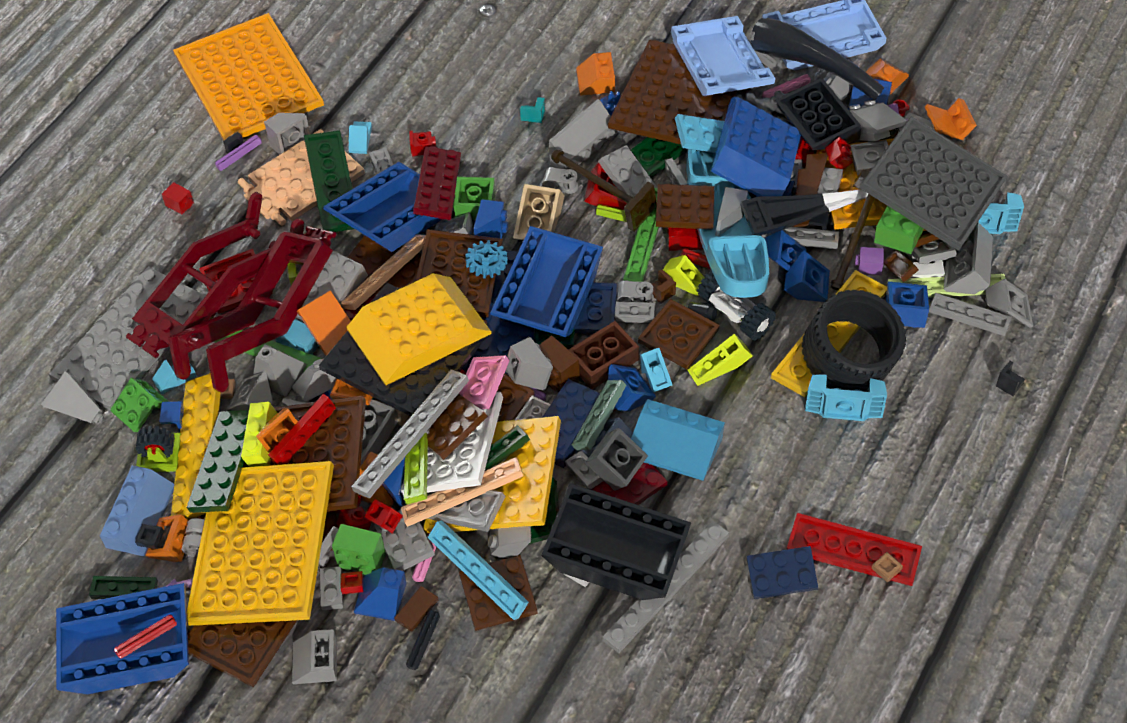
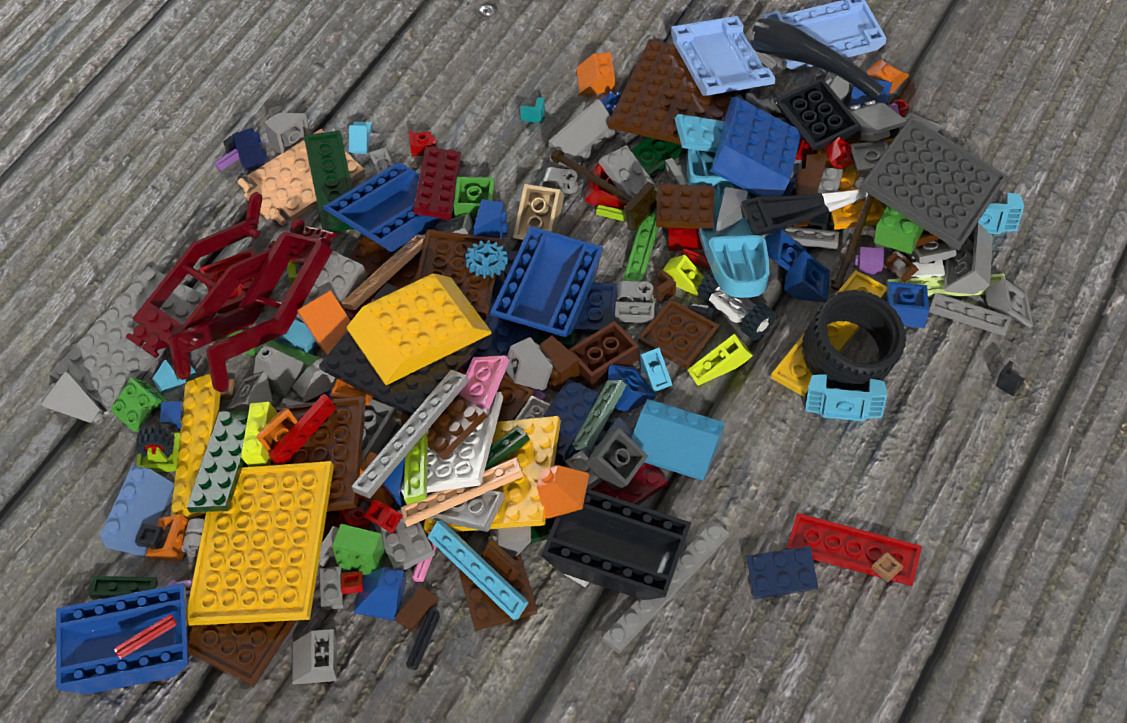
(177, 198): red brick -> none
(247, 76): light orange plate -> none
(248, 149): none -> clear blue brick
(501, 562): none -> reddish brown tile
(561, 490): none -> orange slope
(788, 86): bright pink axle -> none
(954, 122): orange bracket -> none

